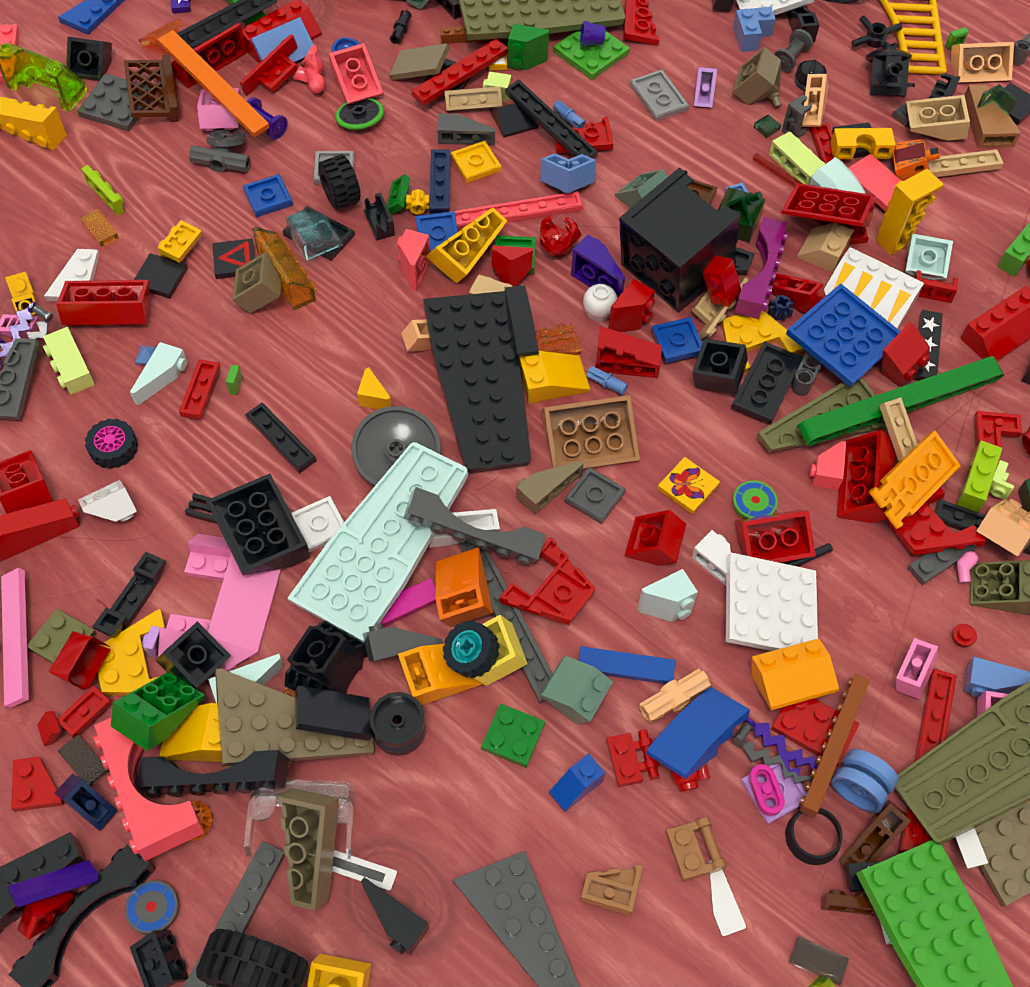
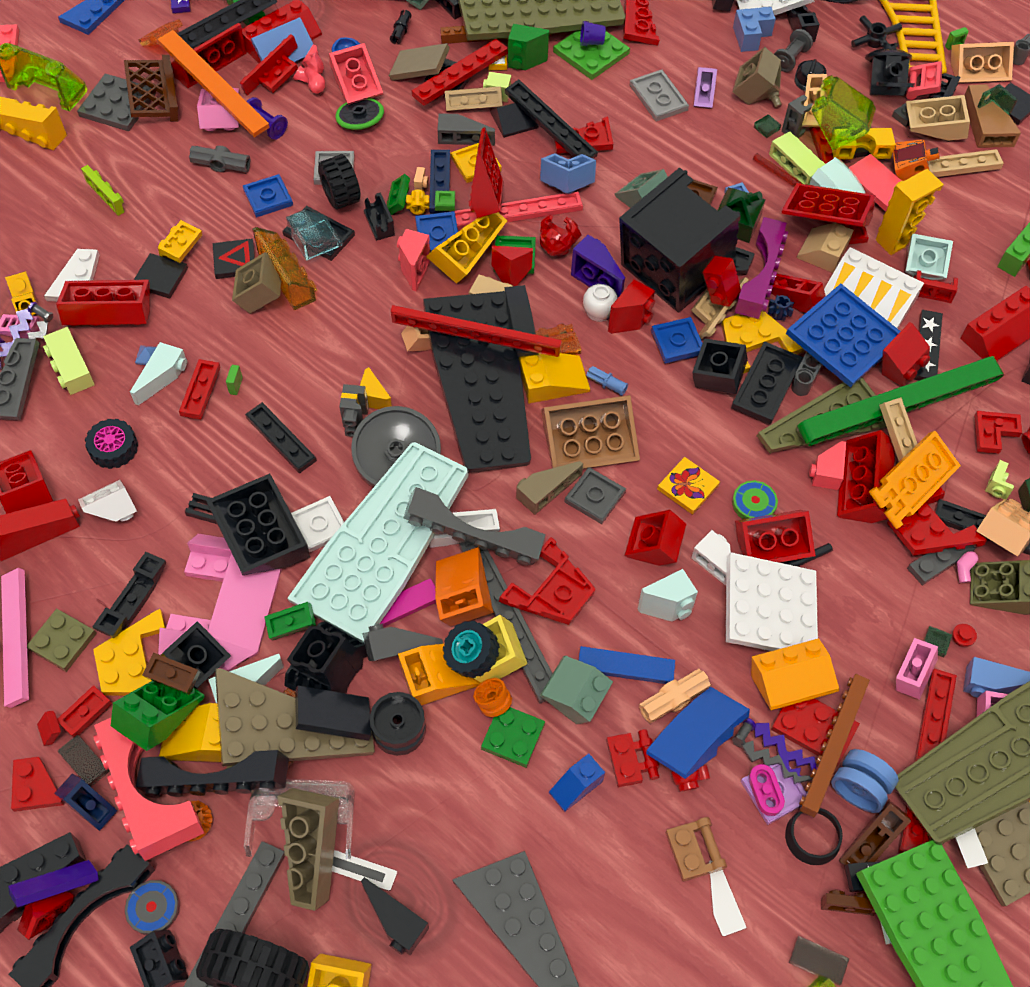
(88, 57): black slope -> none
(89, 657): red piece -> none
(99, 227): clear yellow tile -> none
(151, 642): lavender plate -> none
(171, 673): none -> reddish brown plate
(223, 138): dark grey tile -> none
(290, 621): none -> green plate
(353, 407): none -> dark grey hips
(420, 179): none -> light nougat plate
(445, 201): none -> bright green tile
(476, 331): none -> red tile
(487, 180): none -> red slope
(492, 697): none -> orange wheel
(568, 114): medium blue axle -> none
(612, 889): medium nougat wing -> none
(627, 354): red wedge -> none
(843, 113): none -> clear neon green windscreen
(930, 79): none -> coral plate
(938, 638): none -> clear green tile
(980, 476): lime arch -> none

